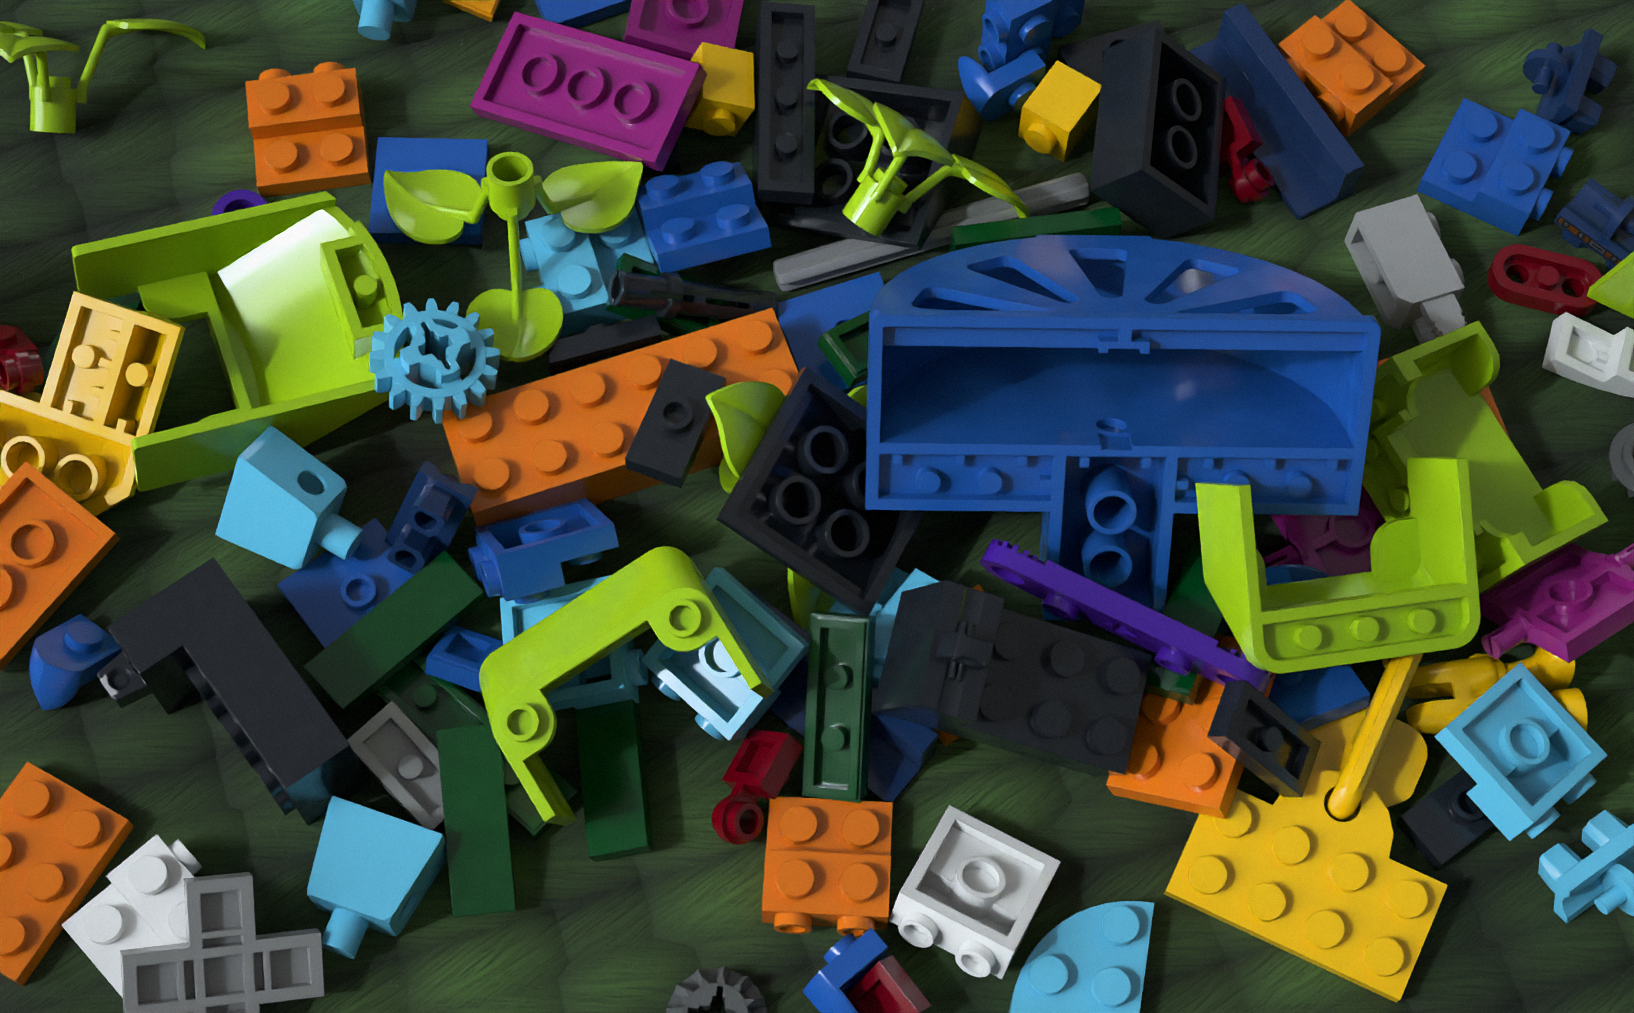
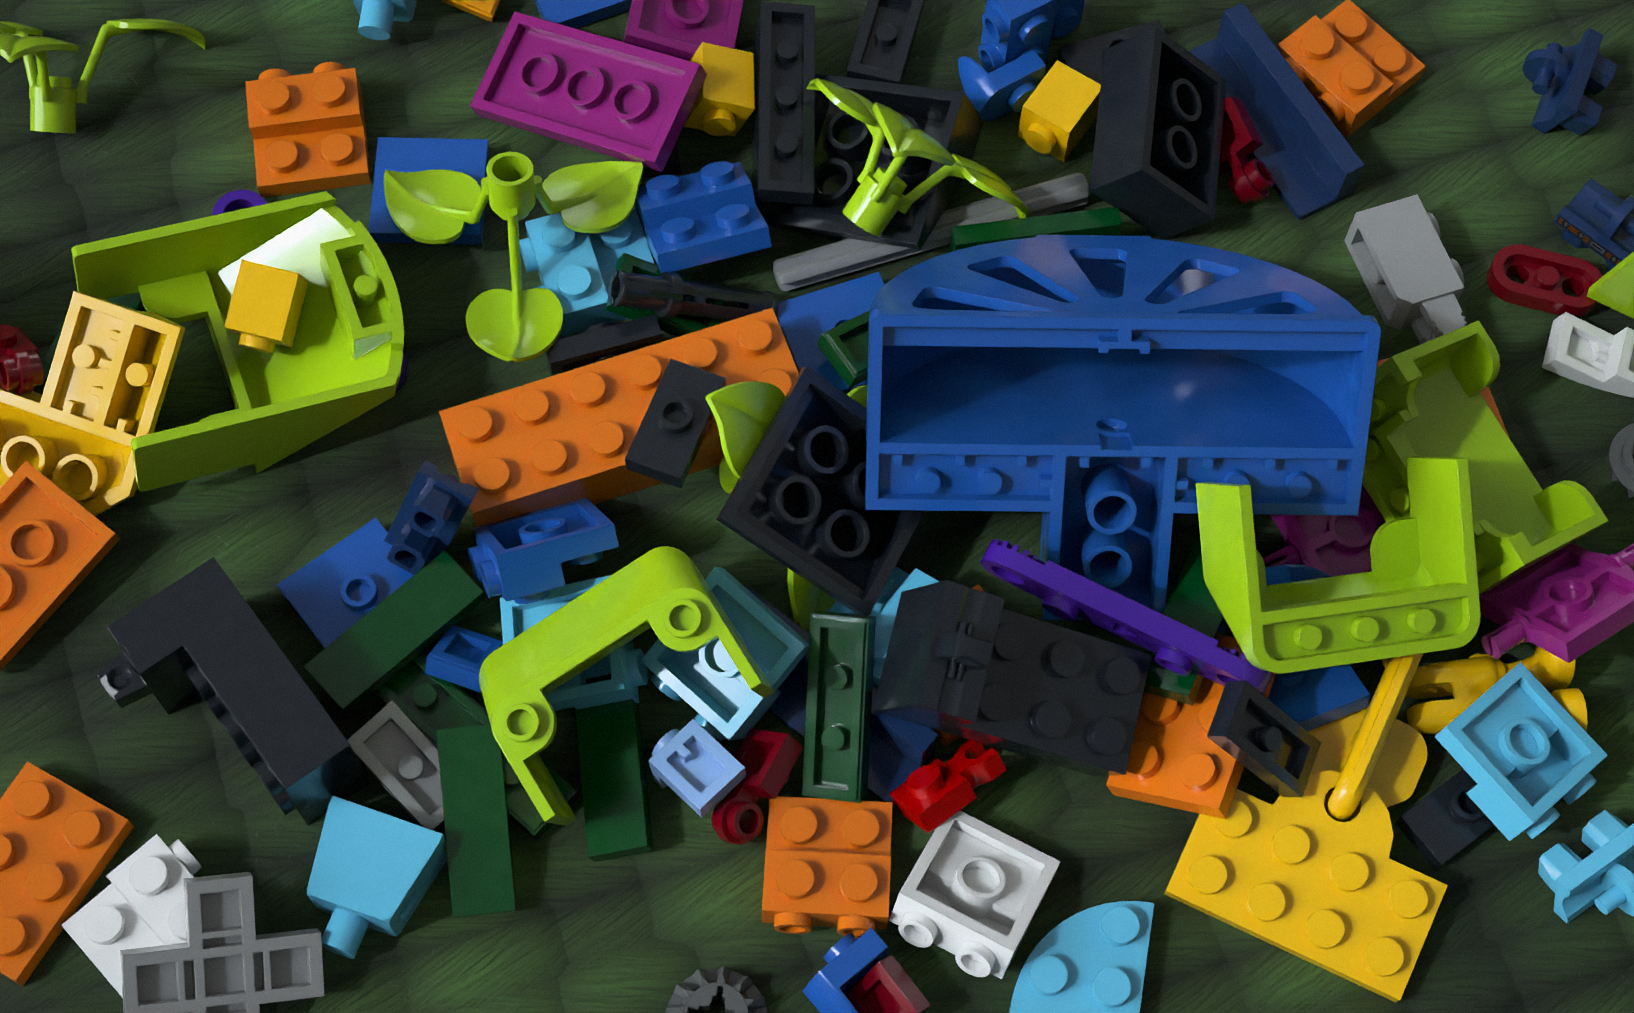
(68, 660): blue plate -> none
(266, 306): none -> yellow brick
(286, 504): medium azure torso -> none
(420, 373): medium azure gear -> none
(695, 767): none -> light blue bracket
(943, 789): none -> red plate
(1497, 165): blue plate -> none

